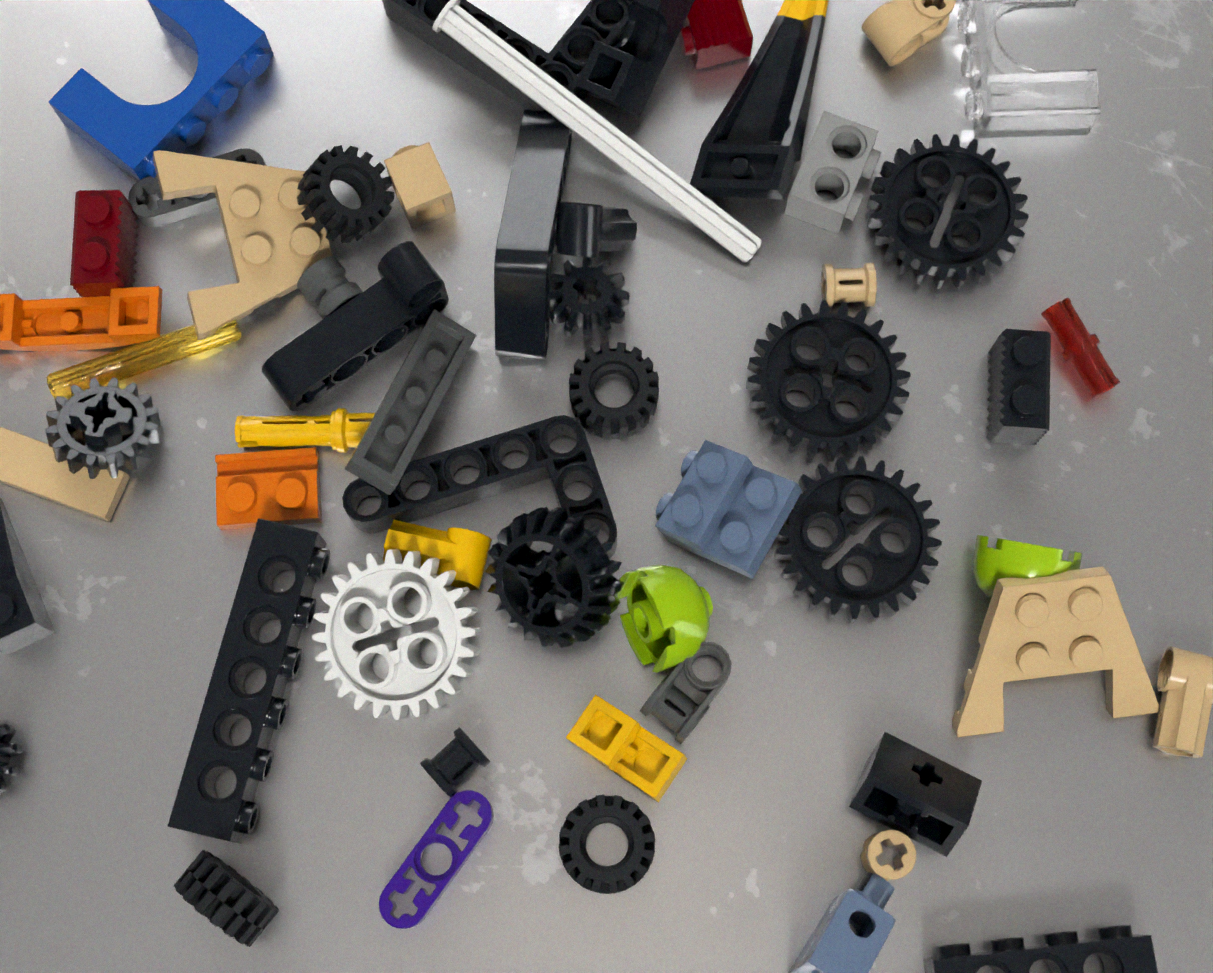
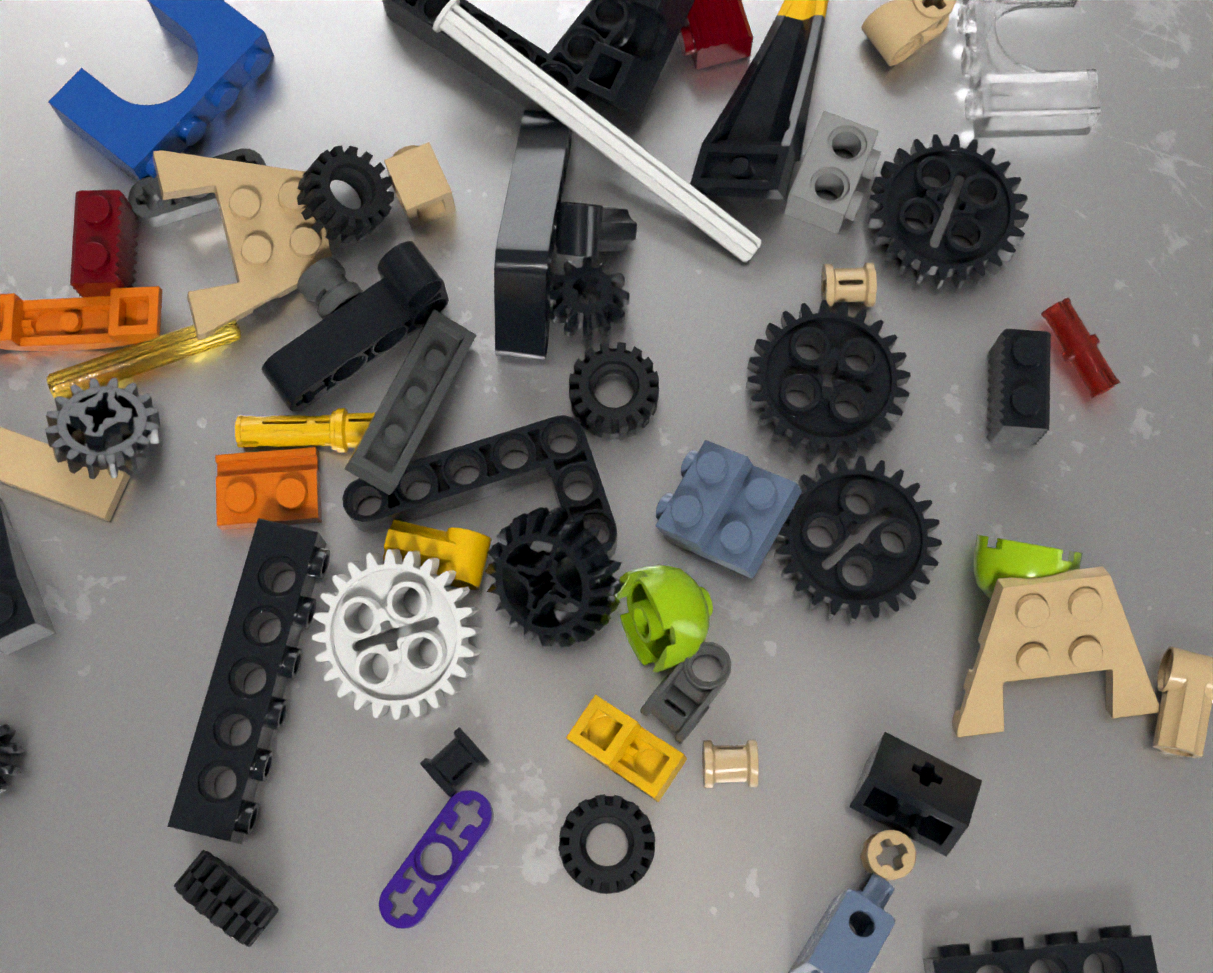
(730, 763): none -> tan bush

